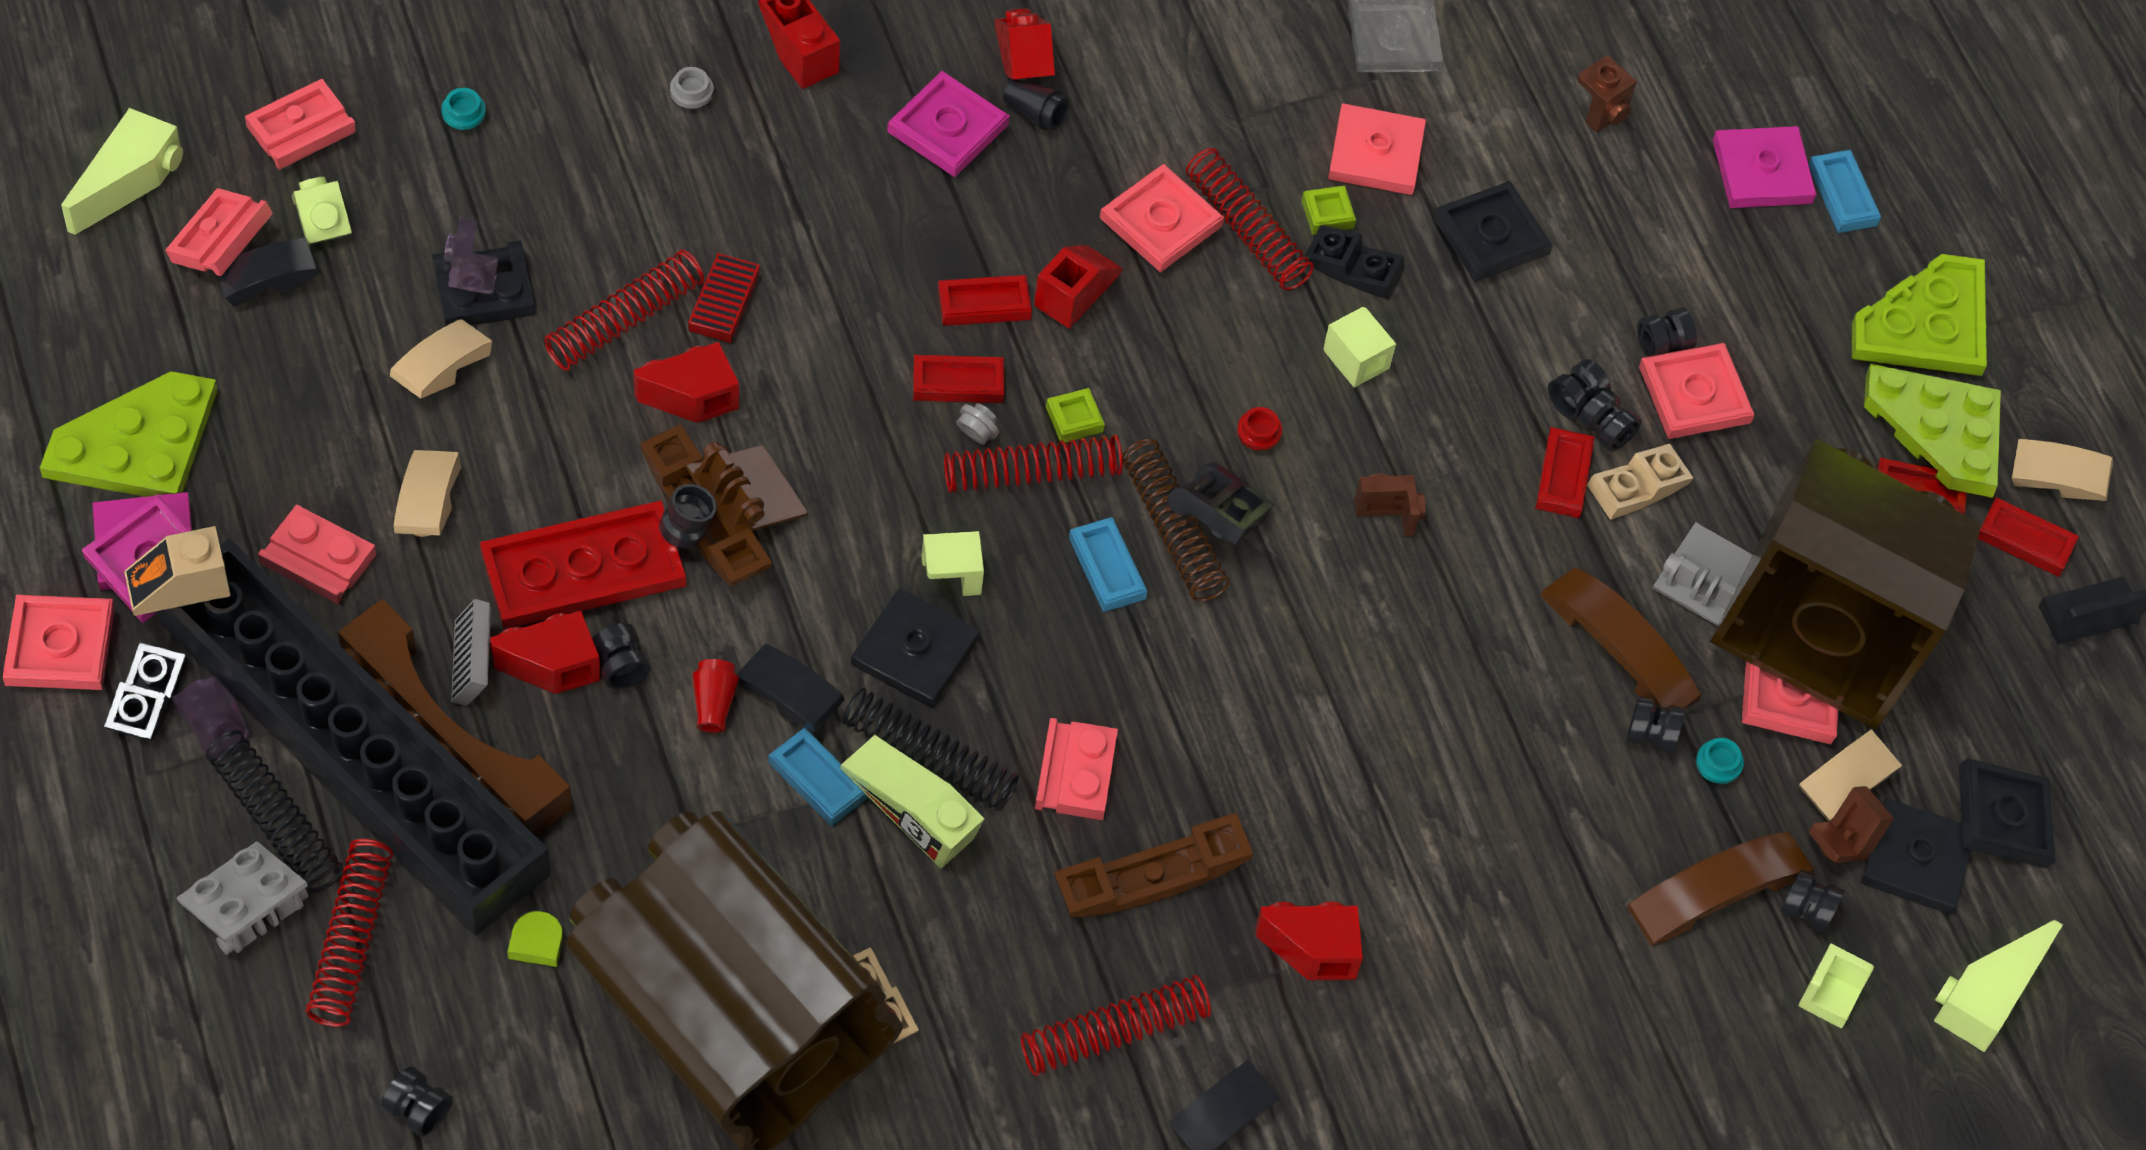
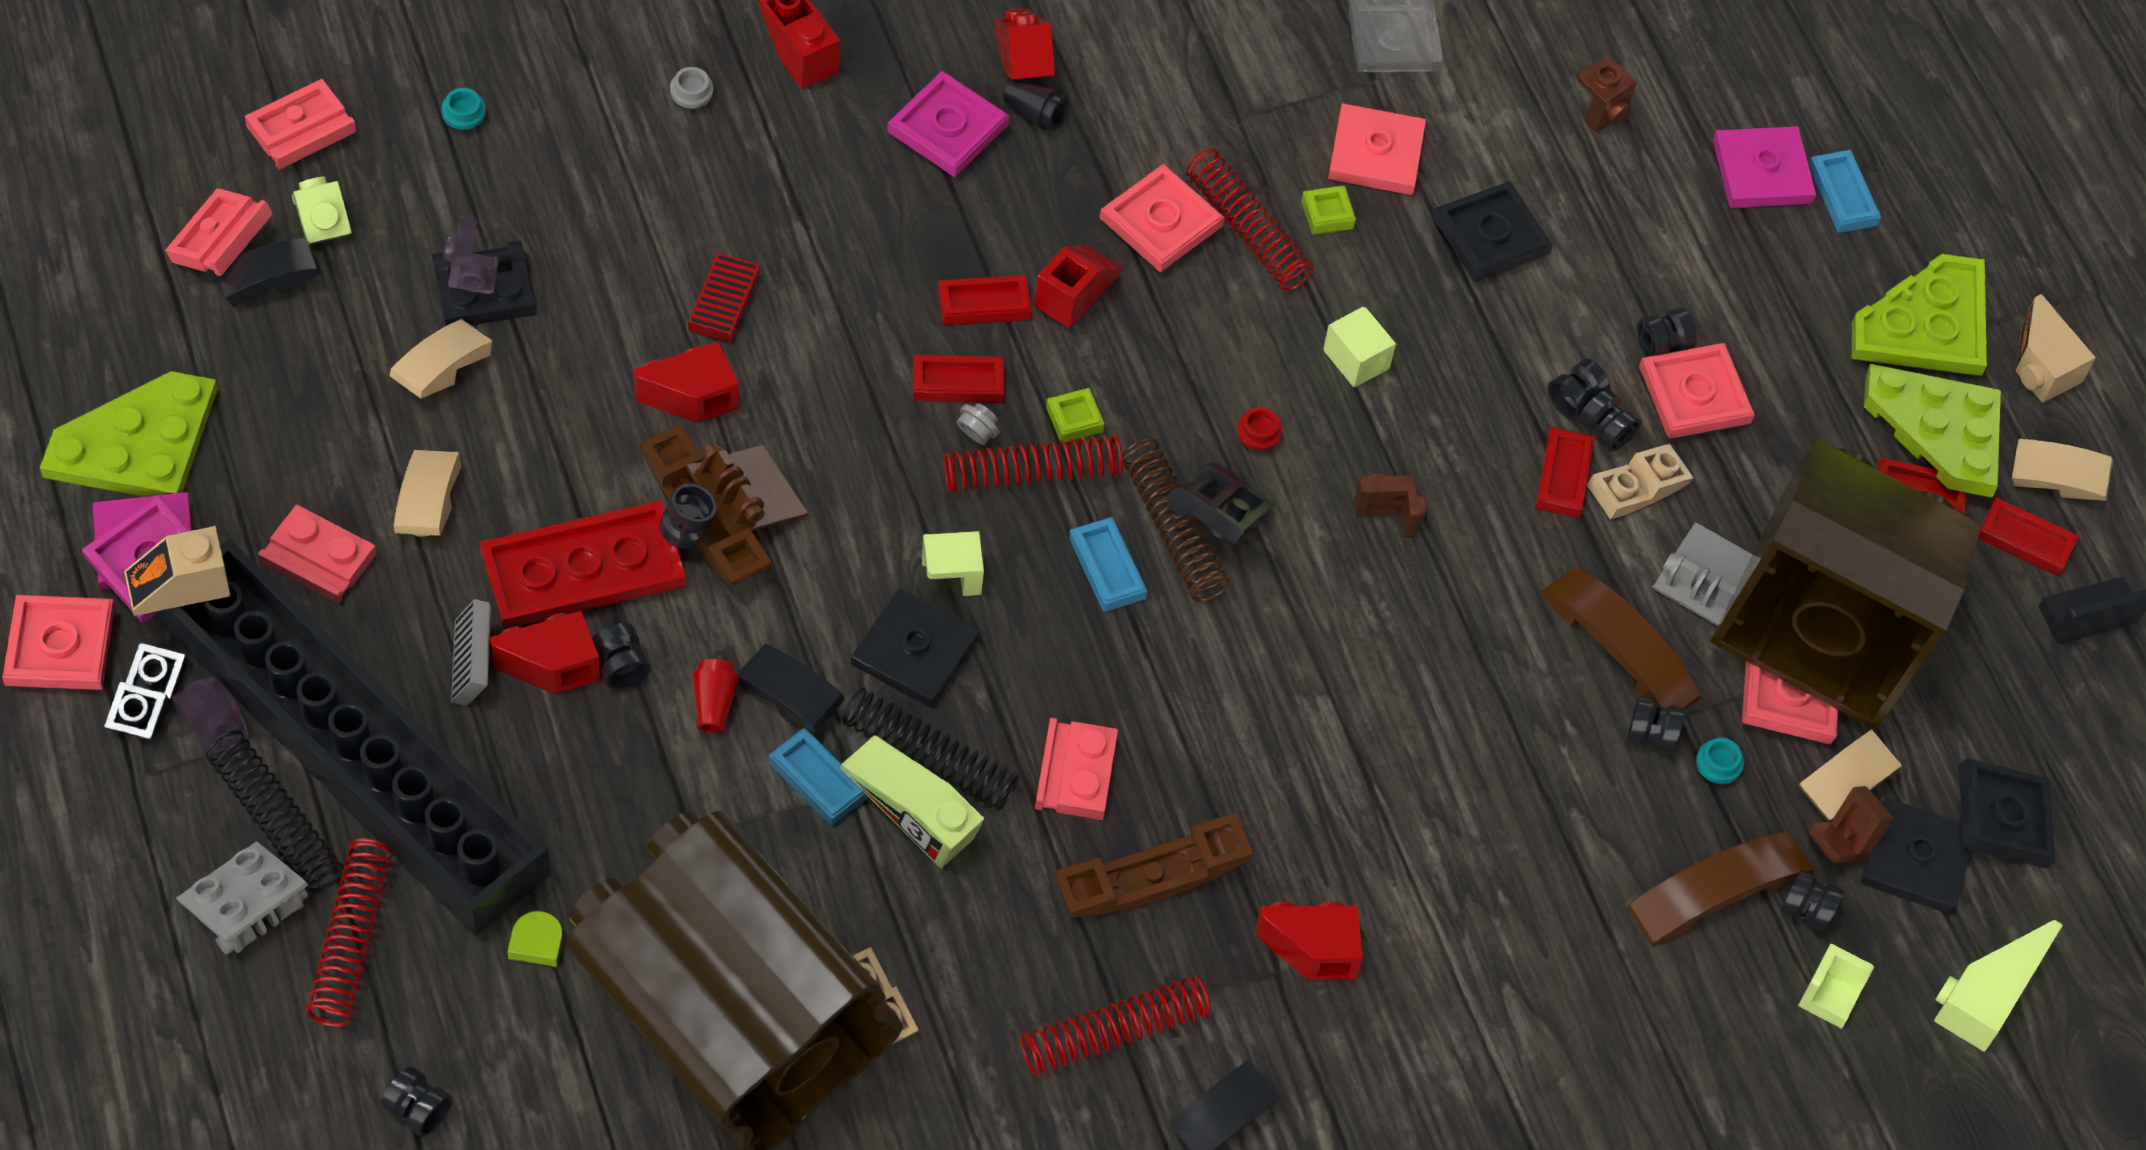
(124, 169): yellowish green slope -> none
(527, 788): reddish brown arch -> none
(689, 256): red piece -> none
(1345, 259): black slope -> none
(2050, 352): none -> tan slope

